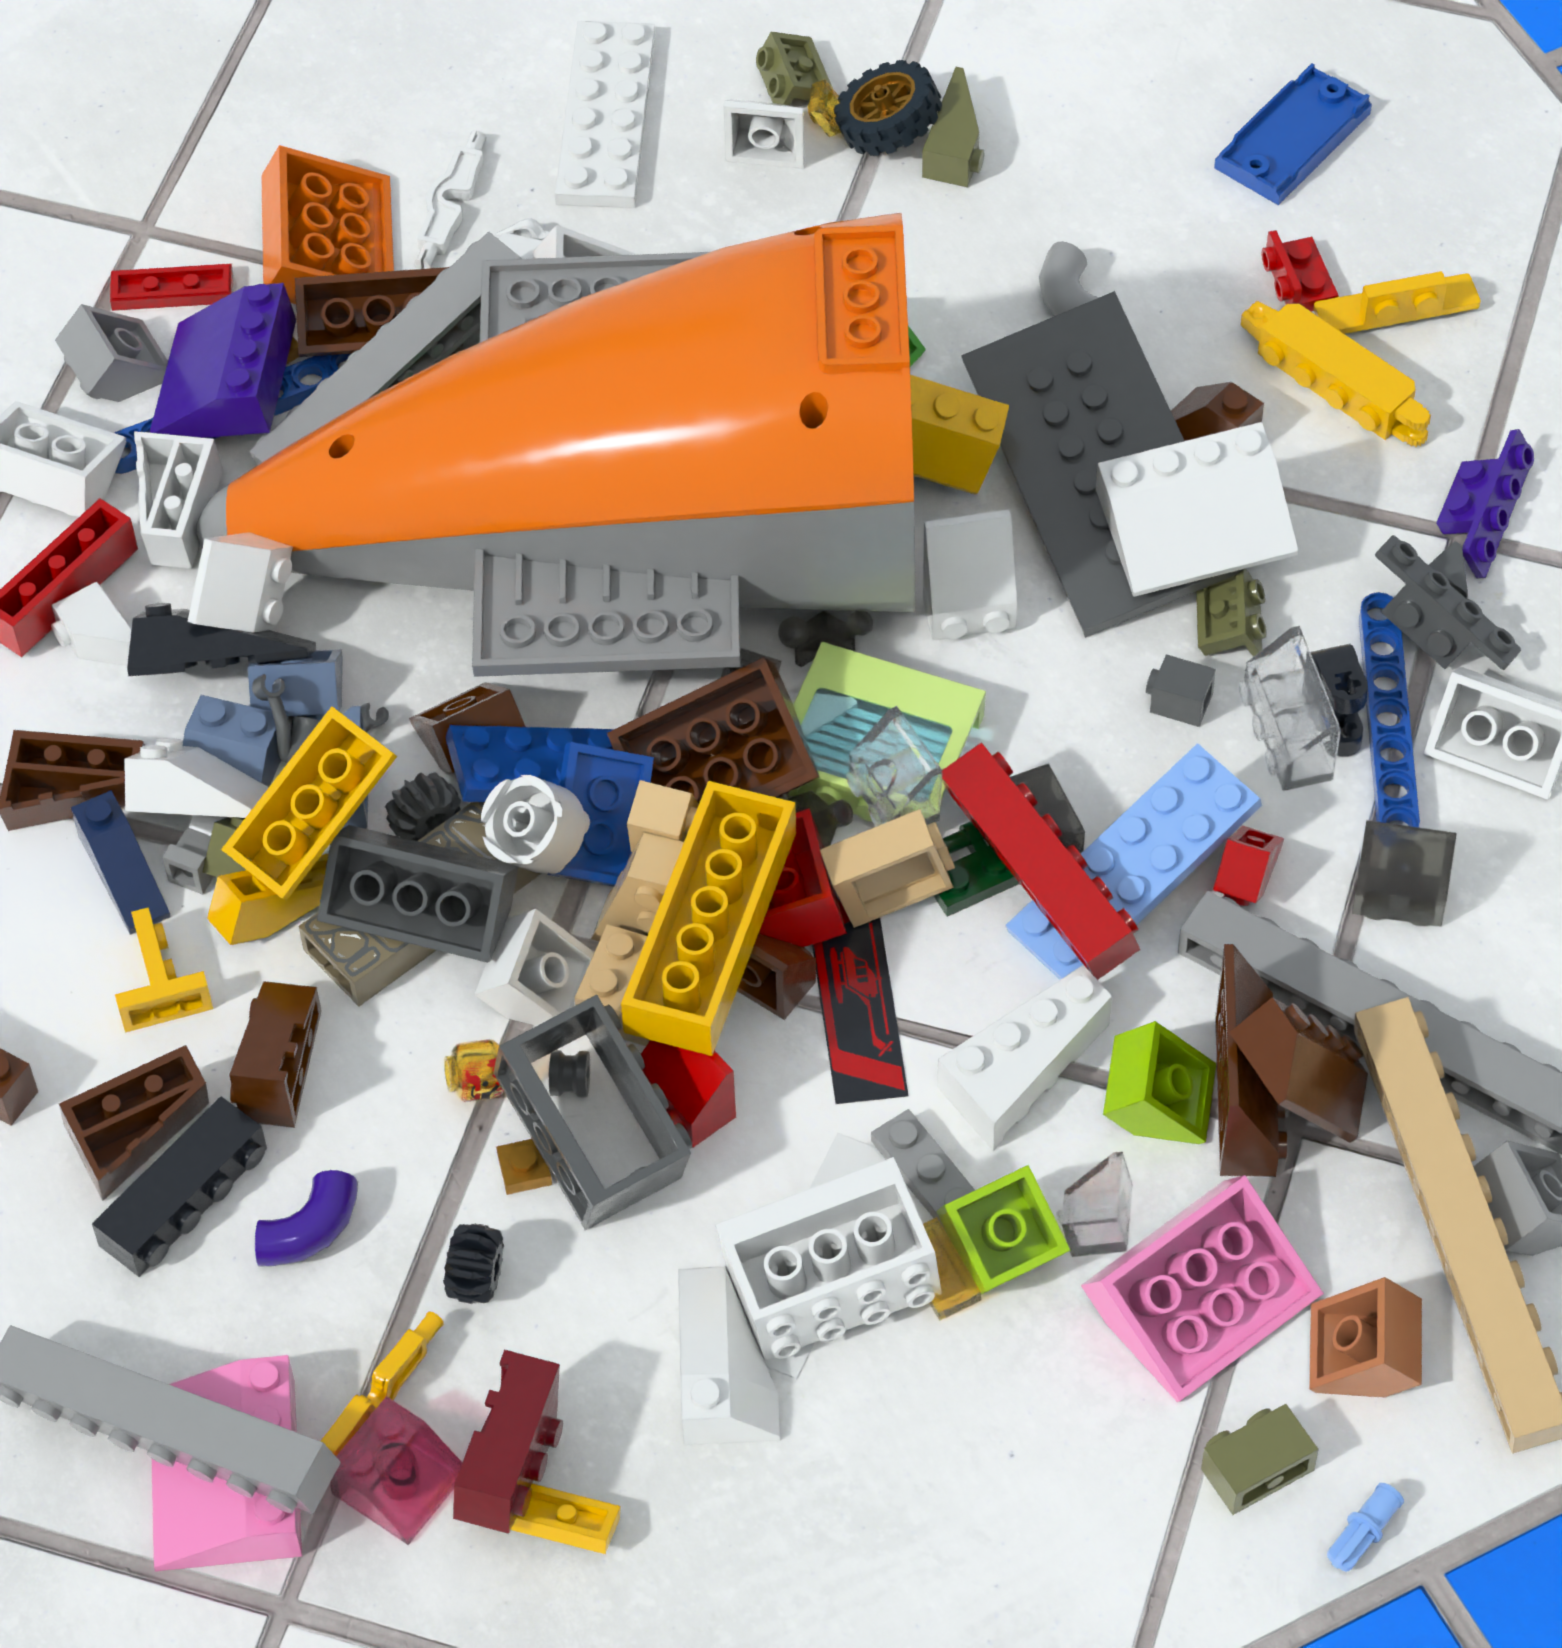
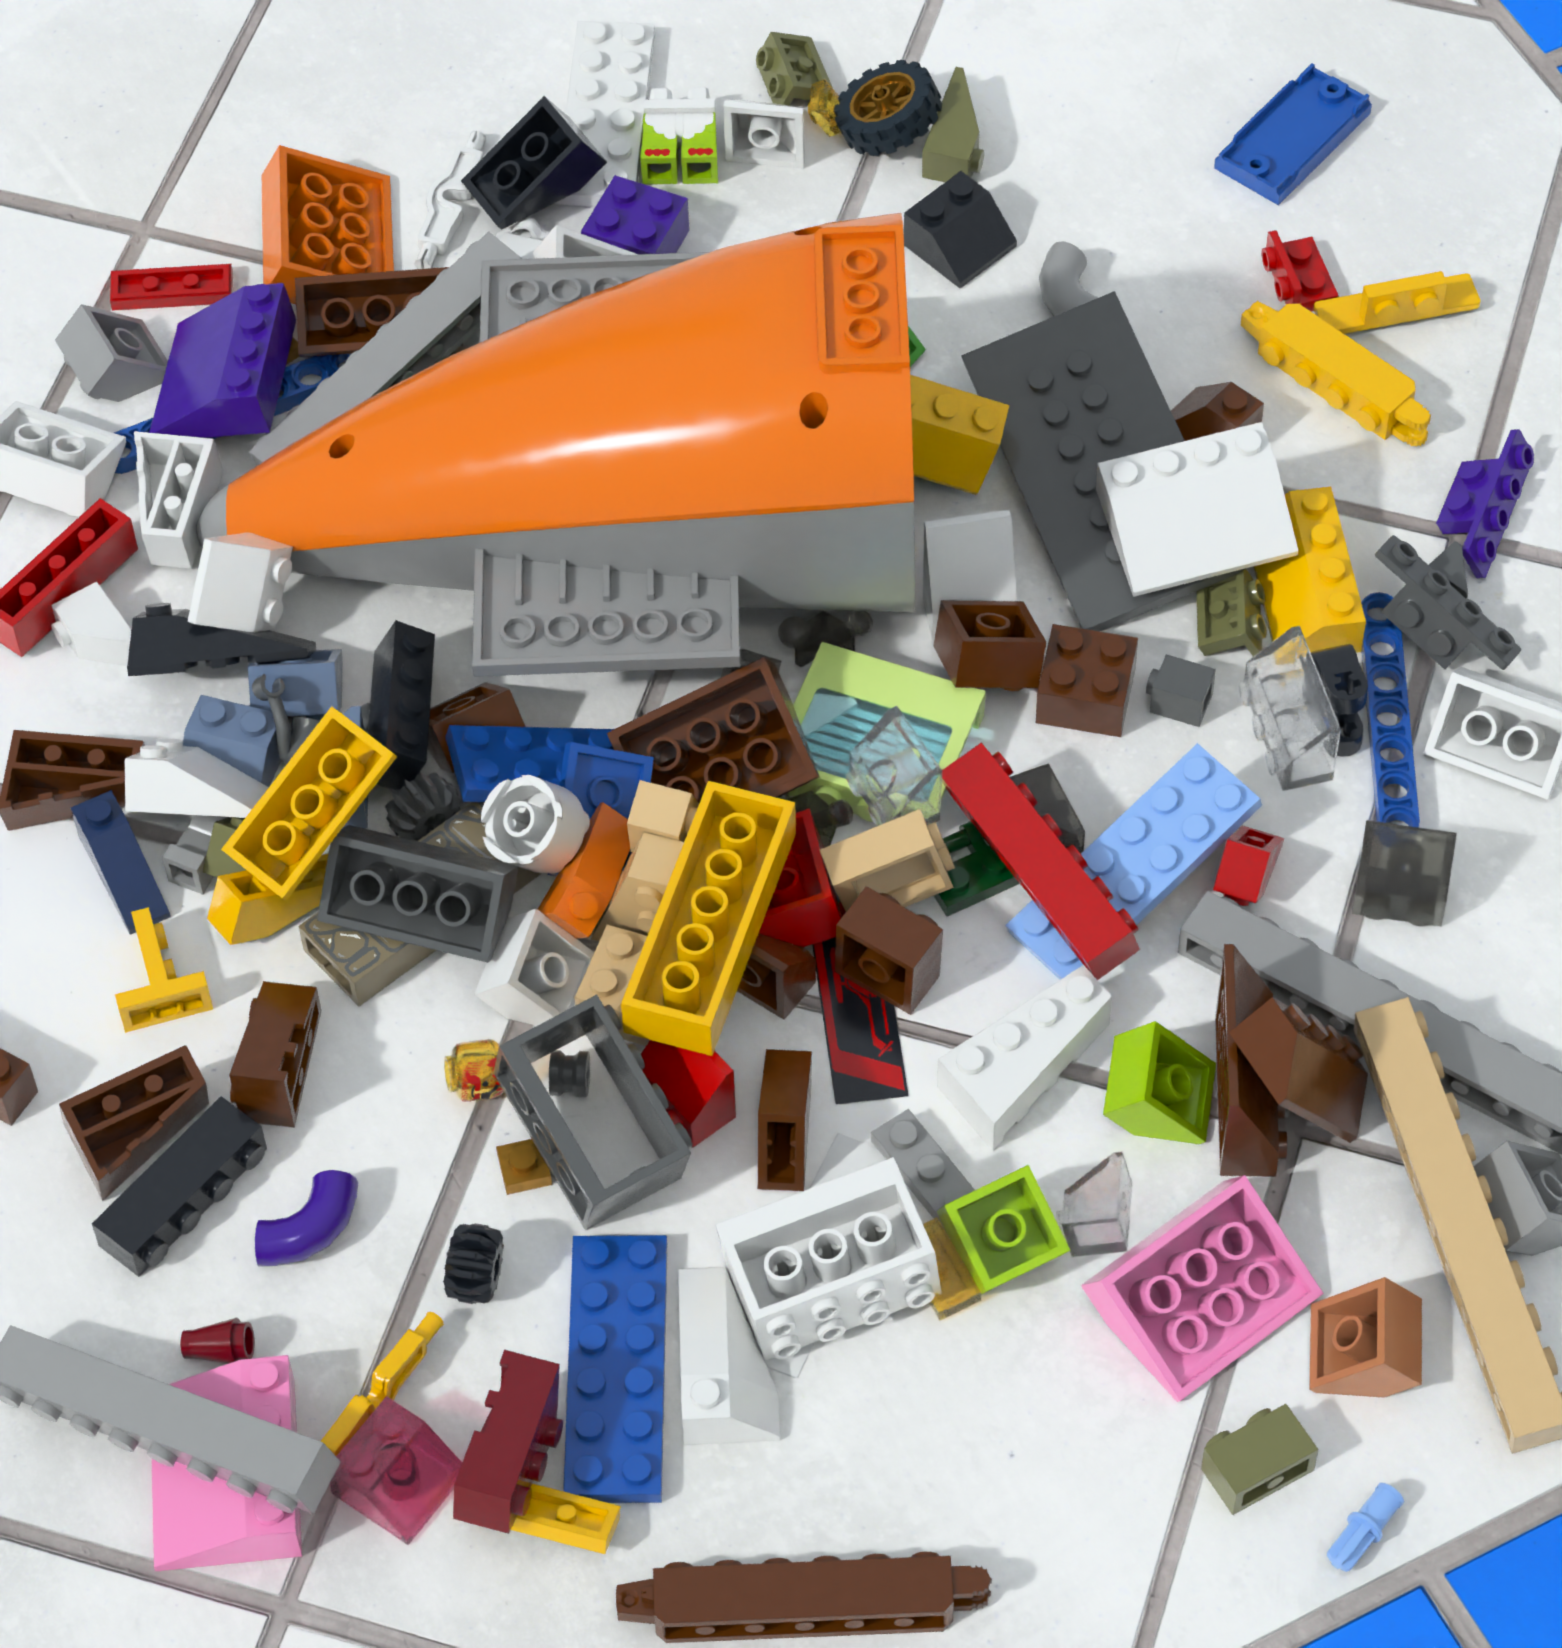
(219, 1342): none -> dark red cone
(402, 700): none -> black brick
(533, 166): none -> black slope
(590, 878): none -> orange slope
(616, 1368): none -> blue plate
(639, 218): none -> dark purple brick
(676, 125): none -> hips
(784, 1120): none -> reddish brown slope
(803, 1597): none -> reddish brown hinge
(888, 949): none -> reddish brown brick
(958, 230): none -> black slope
(989, 644): none -> reddish brown brick
(1086, 680): none -> reddish brown brick
(1317, 584): none -> yellow slope

